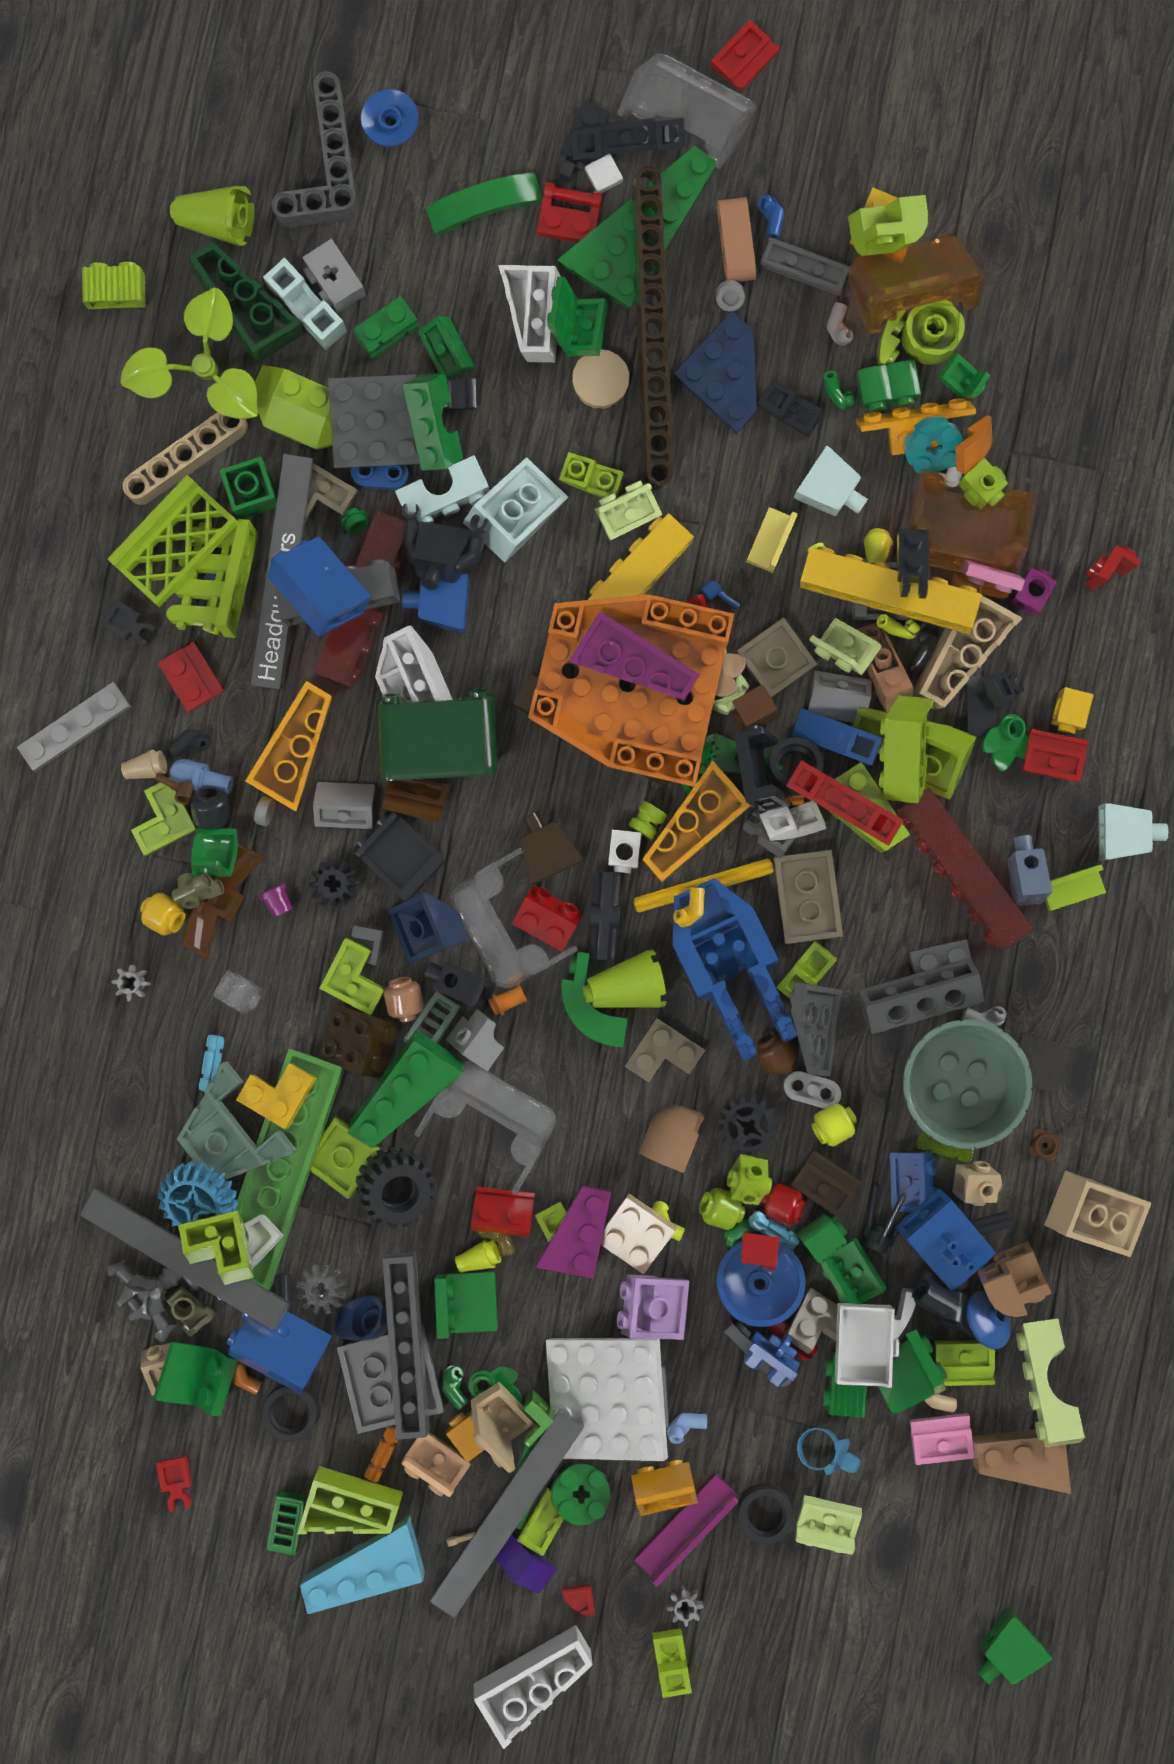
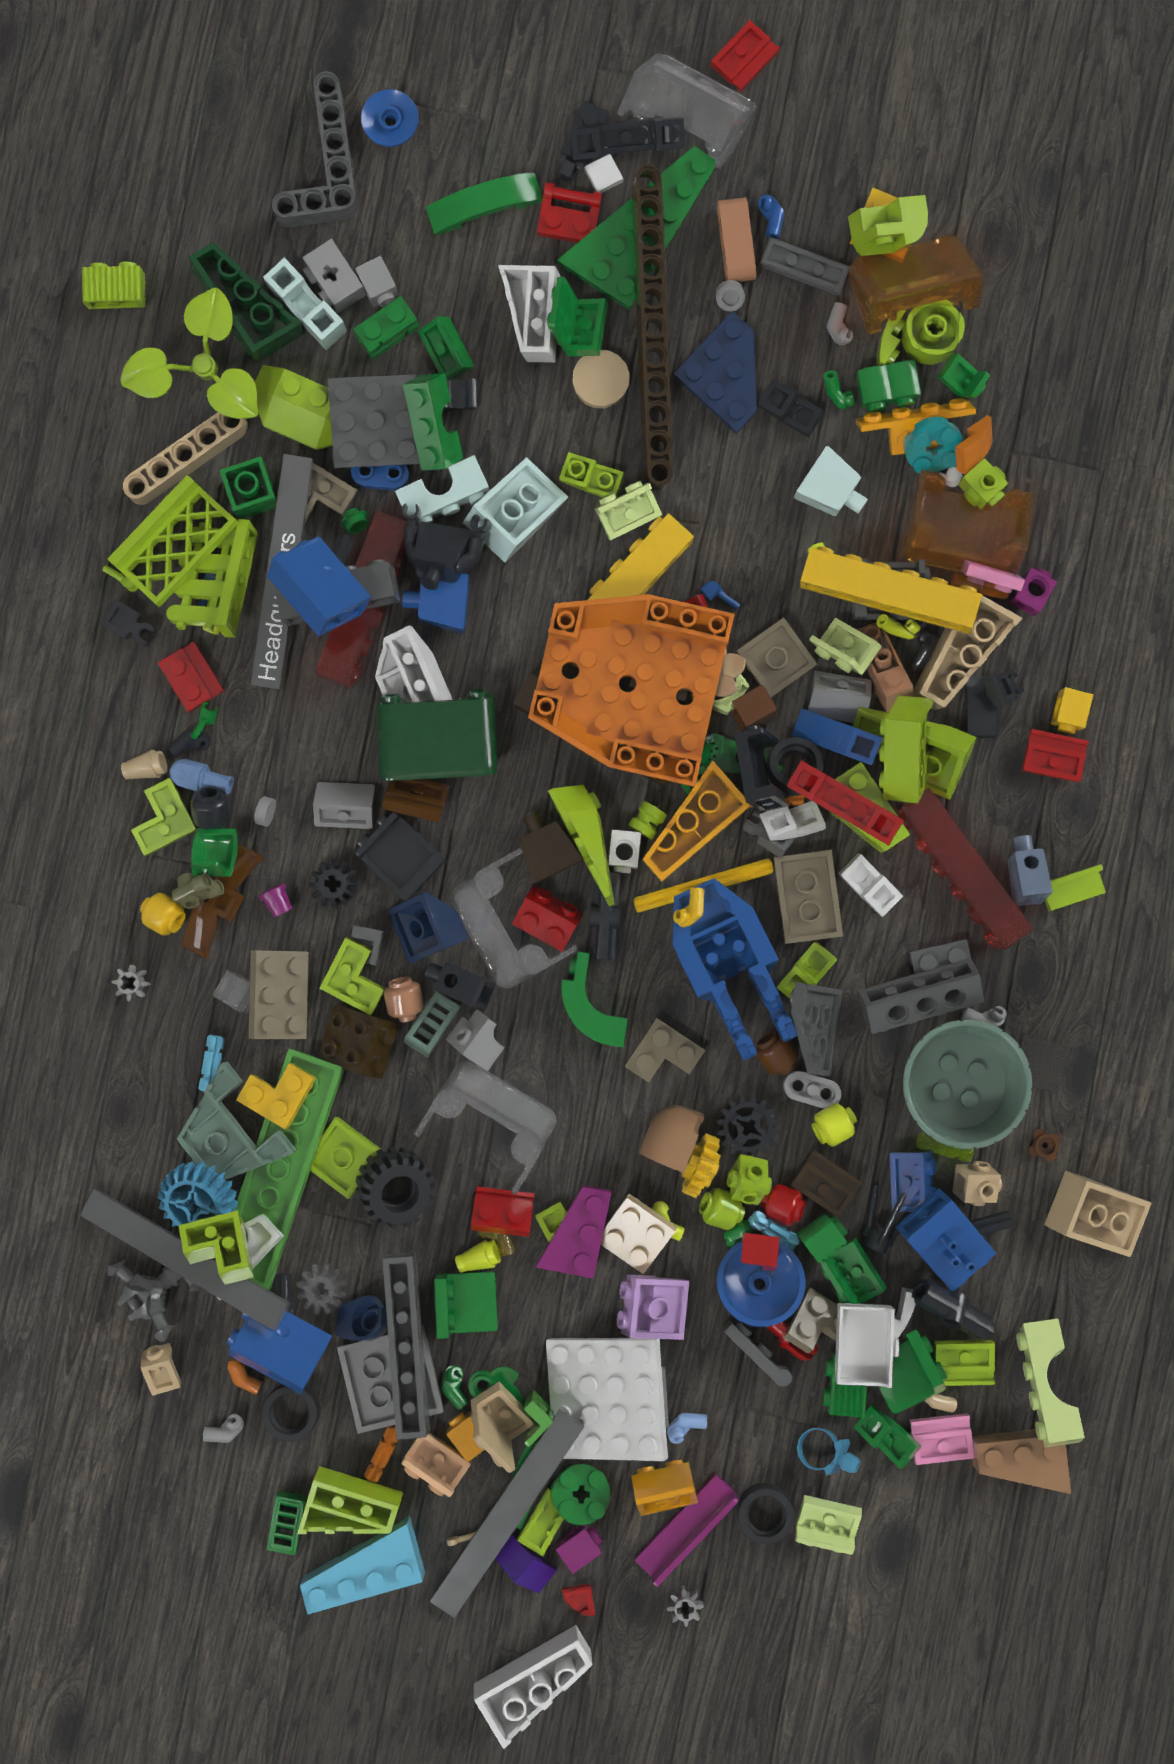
(73, 727): light grey plate -> none
(123, 580): none -> lime hand
(175, 1477): red plate -> none
(183, 789): reddish brown hand -> none
(193, 1314): olive plate -> none
(196, 1377): green bracket -> none
(205, 717): none -> green hand
(216, 213): lime cone -> none
(226, 1432): none -> light grey arm
(278, 994): none -> dark tan plate
(290, 752): light orange wedge -> none
(377, 282): none -> light grey brick
(406, 1086): green wedge -> none
(507, 1000): orange pin -> none
(579, 1547): none -> magenta brick
(584, 825): none -> lime wedge
(625, 655): magenta wing -> none
(628, 984): lime cone -> none
(671, 1663): lime slope -> none
(701, 1166): none -> yellow gear
(771, 539): light yellow panel -> none
(775, 1353): blue hips -> none
(870, 885): none -> white slope
(877, 545): neon yellow cone -> none
(887, 1435): none -> green slope
(912, 560): black hinge -> none
(986, 1322): blue dish -> none
(1006, 741): green plate -> none
(1011, 1651): green torso -> none
(1014, 1280): medium nougat brick -> none
(1117, 559): red bracket -> none
(1127, 831): light aqua torso -> none

